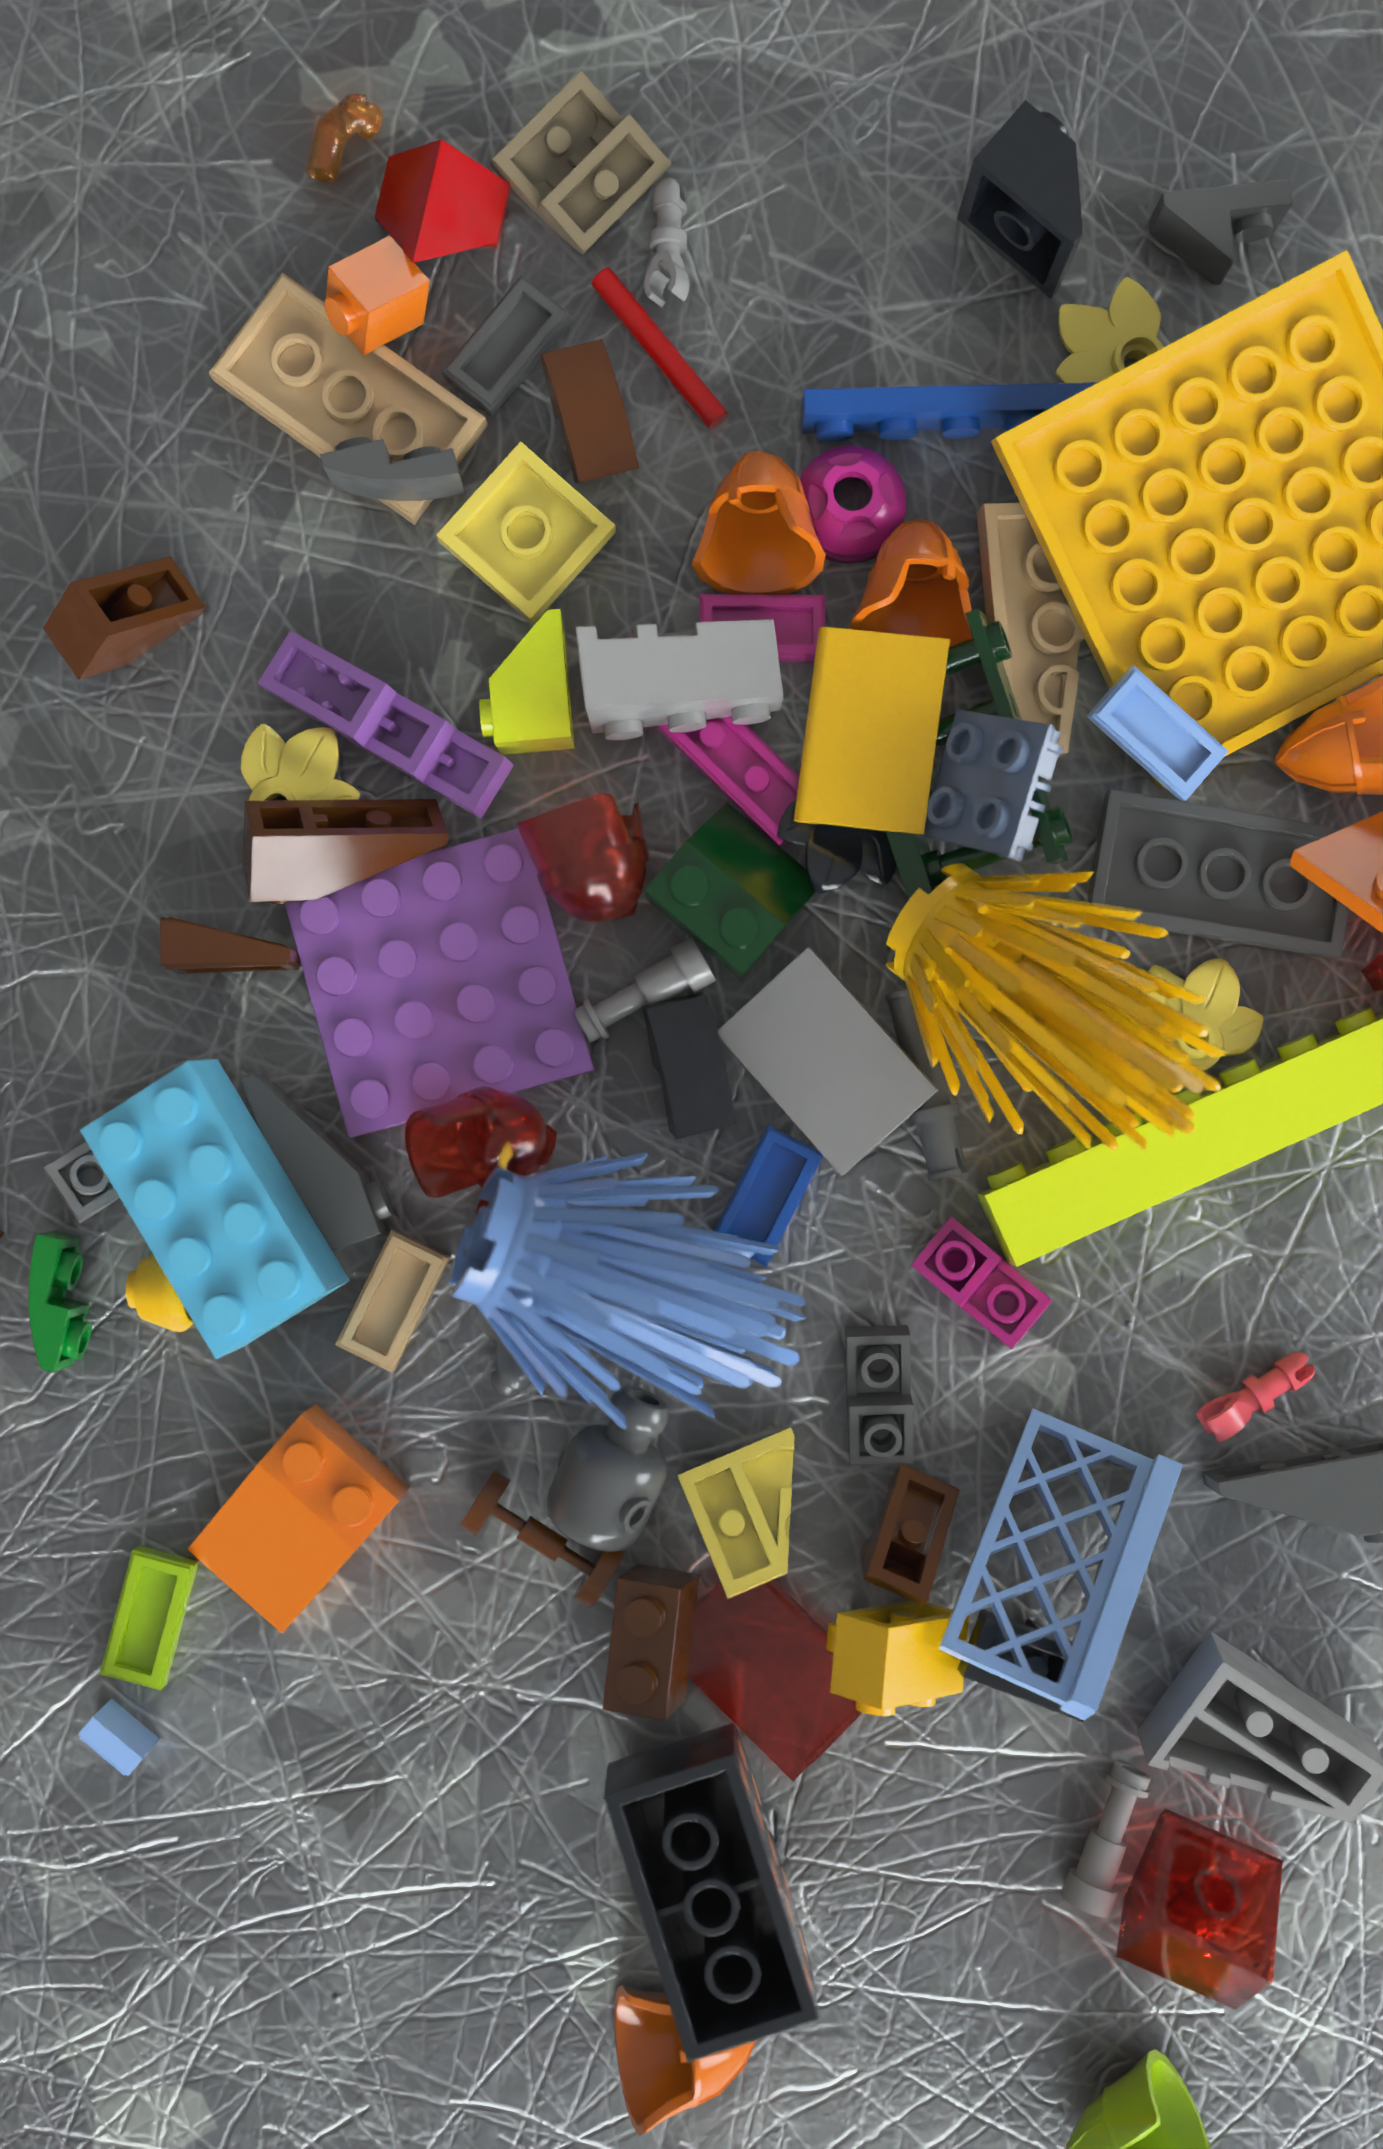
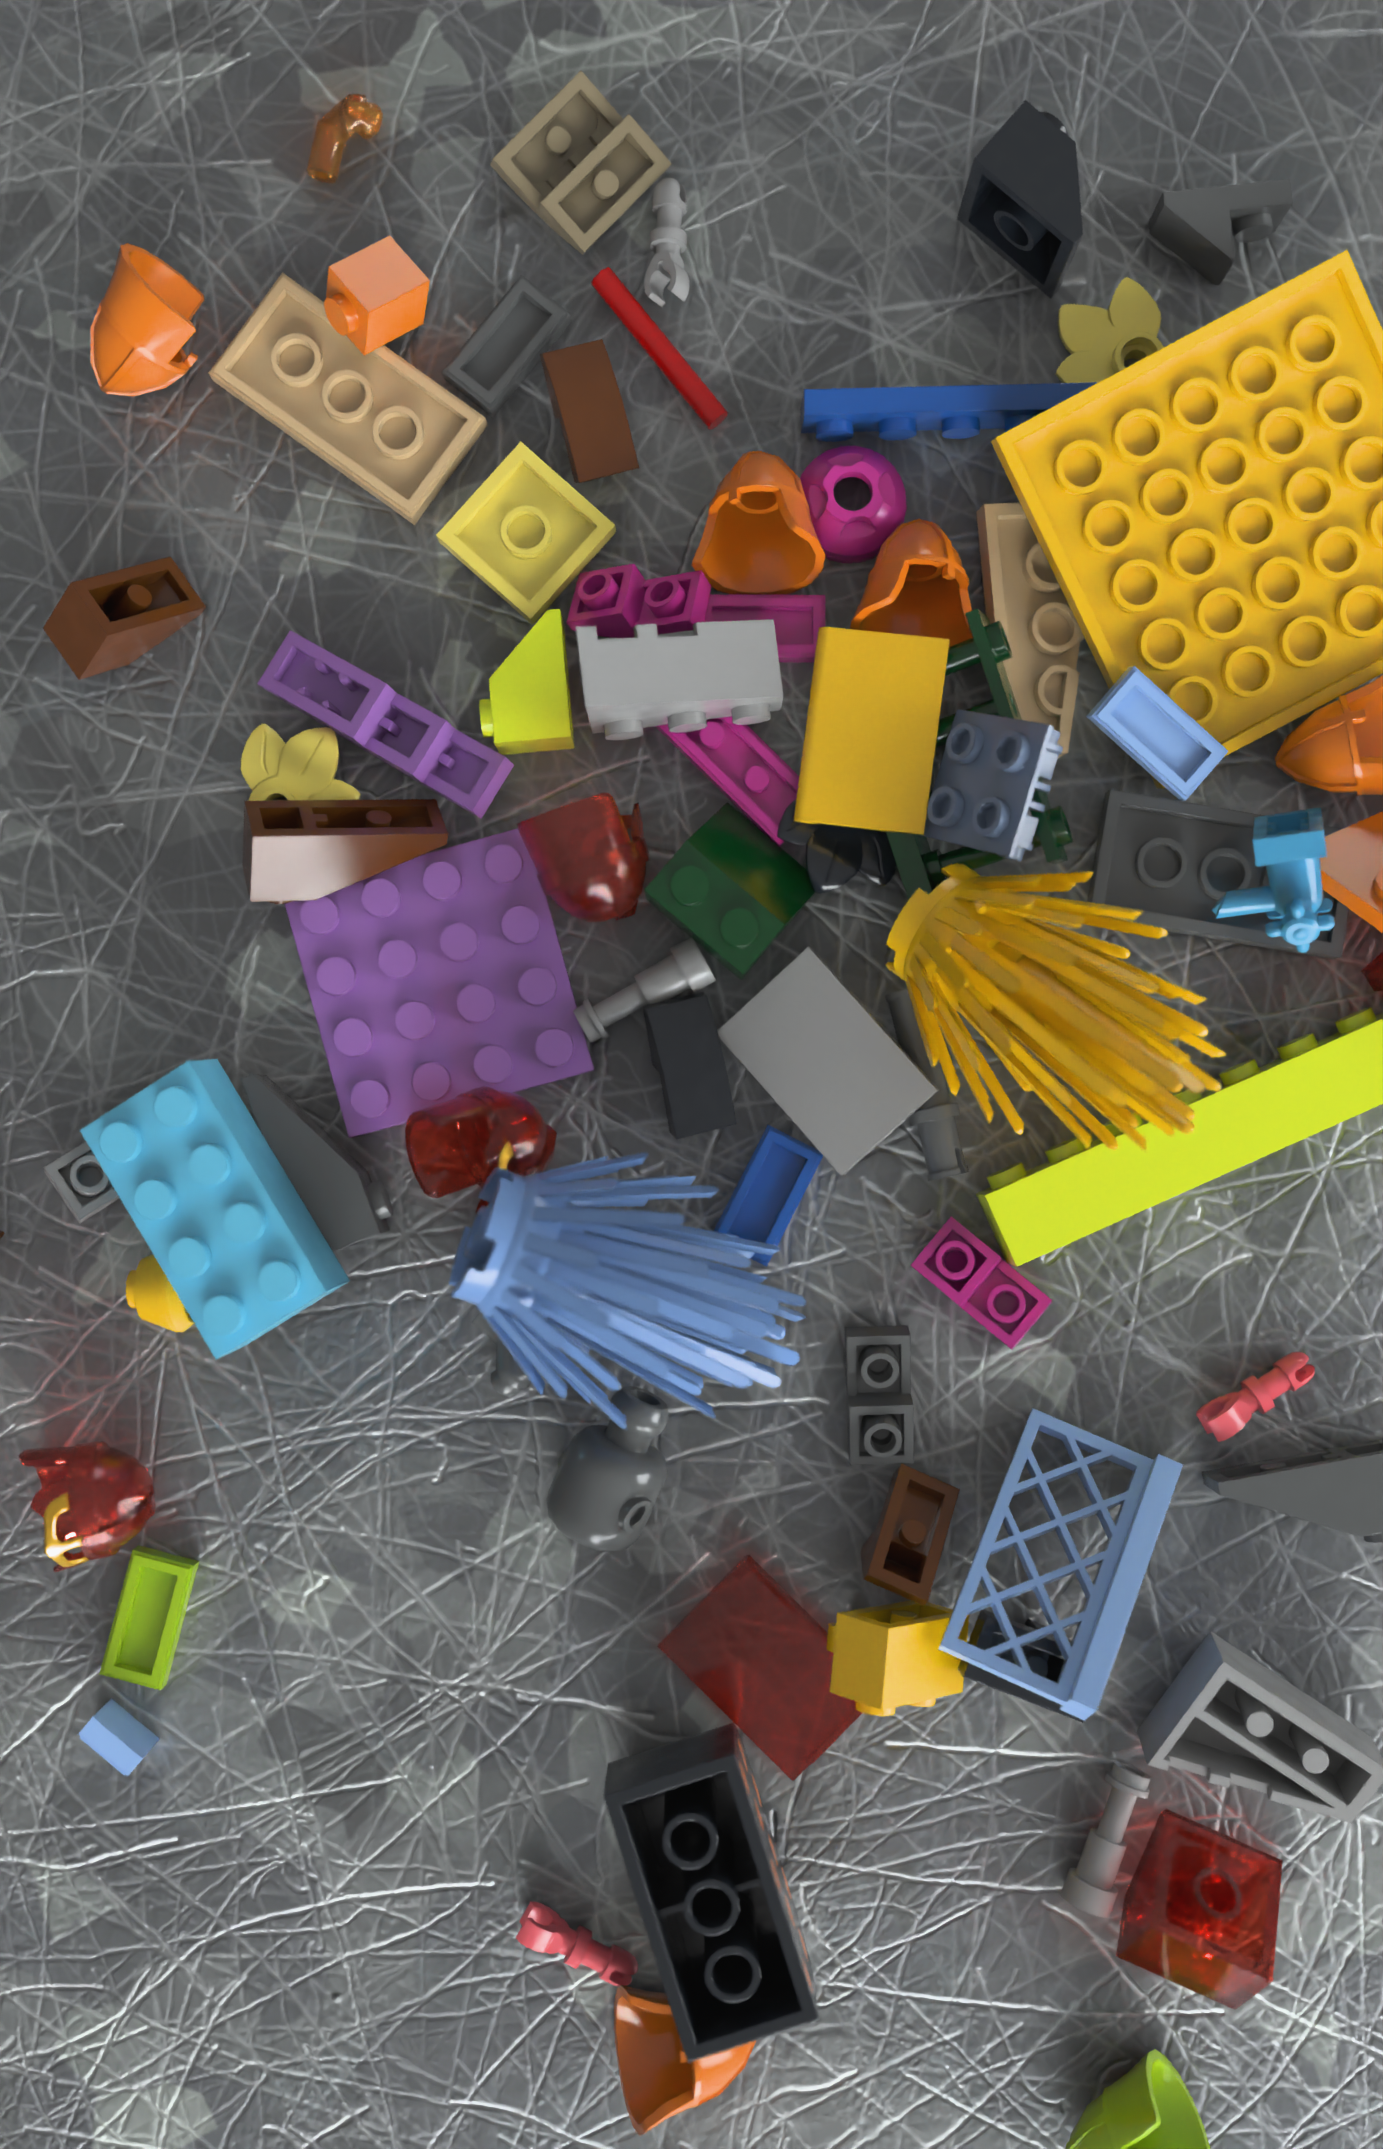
(56, 1321): green slope -> none
(89, 1500): none -> clear red helmet
(143, 325): none -> orange helmet
(206, 949): reddish brown slope -> none
(298, 1517): orange slope -> none
(368, 471): dark grey slope -> none
(392, 1300): tan tile -> none
(440, 202): red slope -> none
(543, 1540): reddish brown wheel -> none
(549, 1933): none -> coral piece
(622, 598): none -> dark pink slope
(651, 1642): reddish brown brick -> none
(745, 1511): light yellow wing -> none
(1229, 1026): light yellow plate -> none
(1291, 850): none -> dark azure piece

